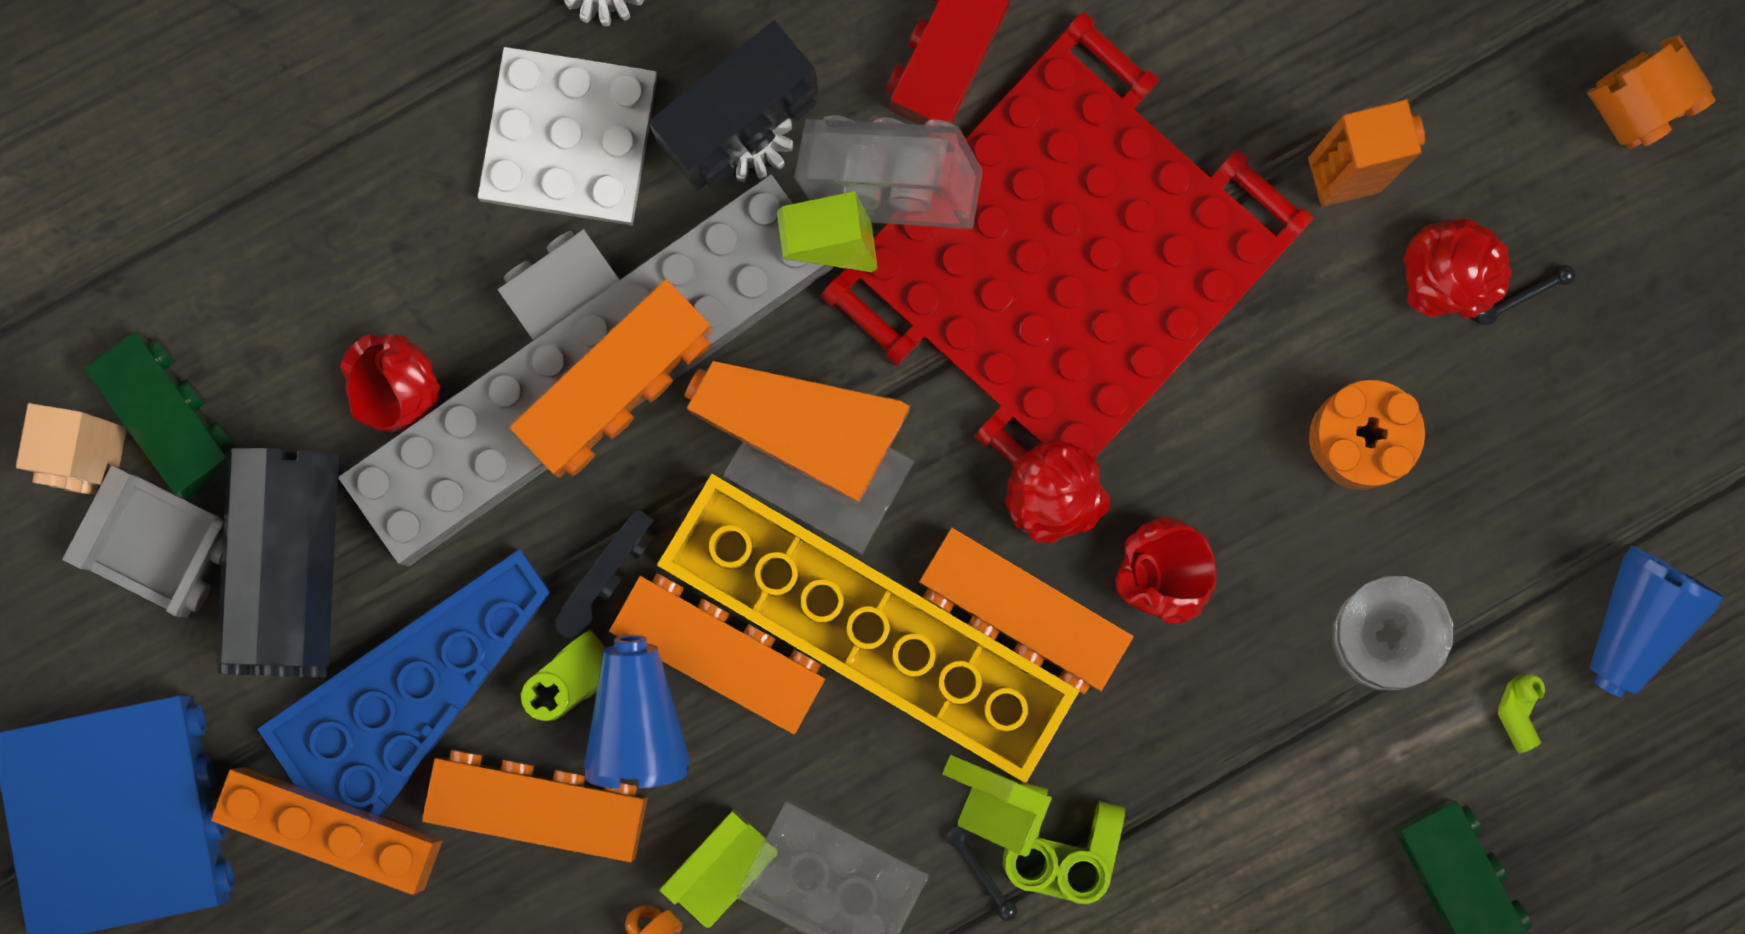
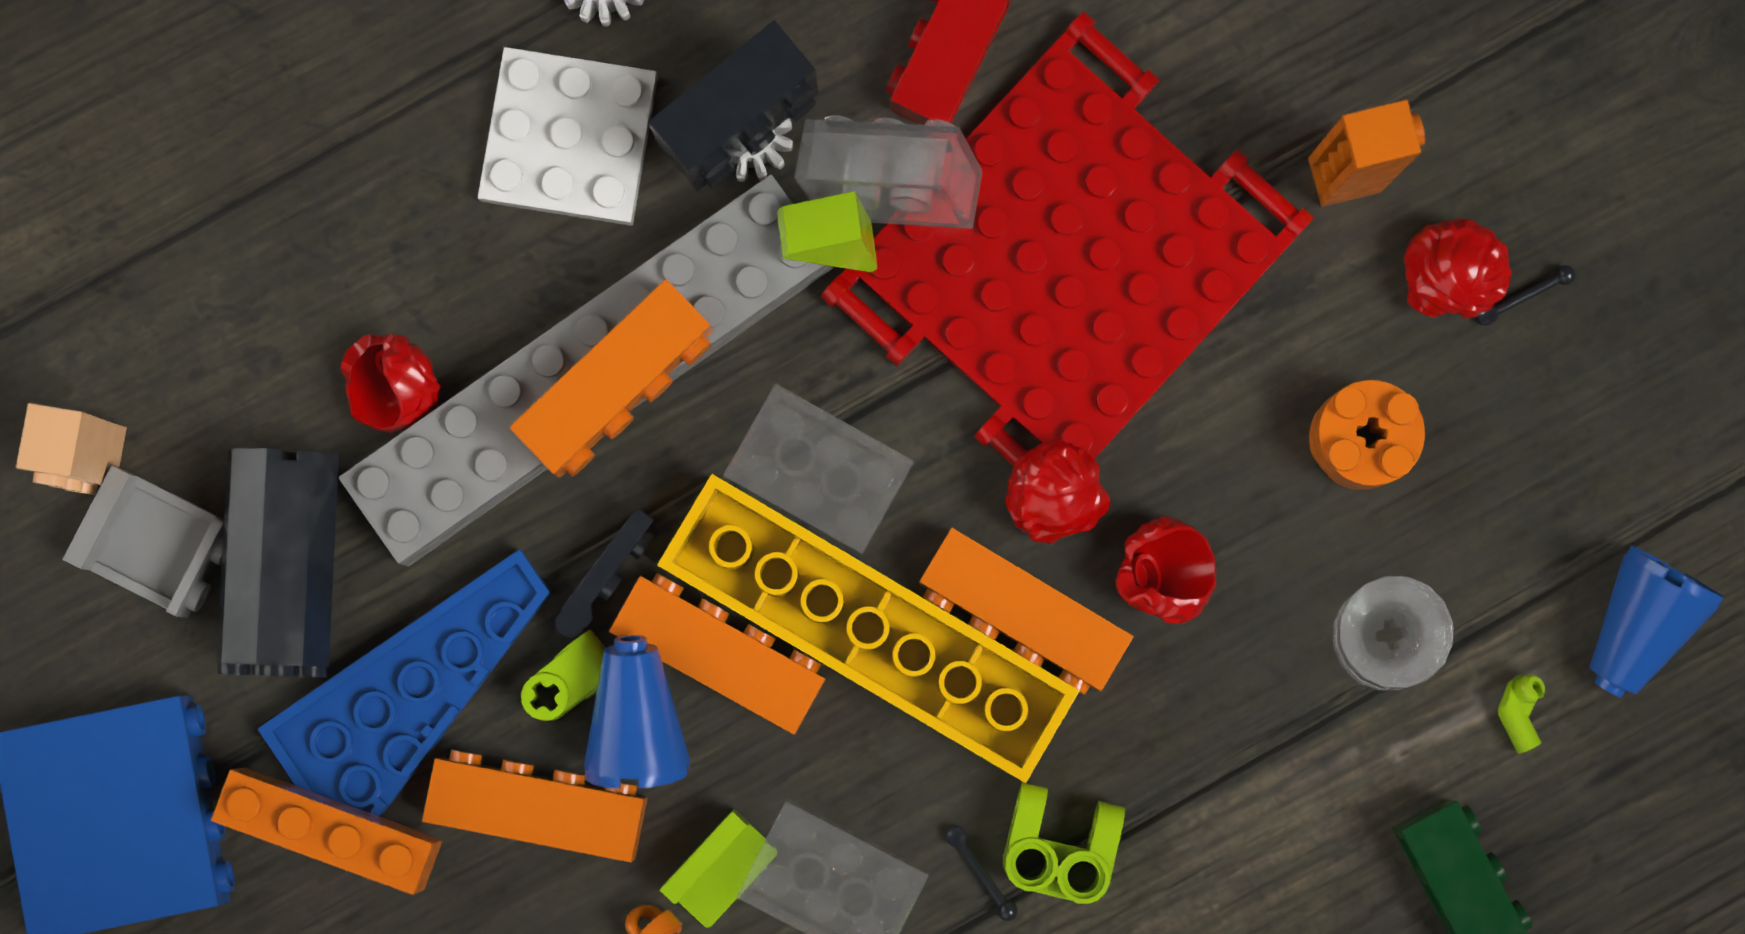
(162, 413): dark green brick -> none
(557, 283): light grey brick -> none
(806, 425): orange slope -> none
(999, 806): lime panel -> none
(1650, 92): orange brick -> none

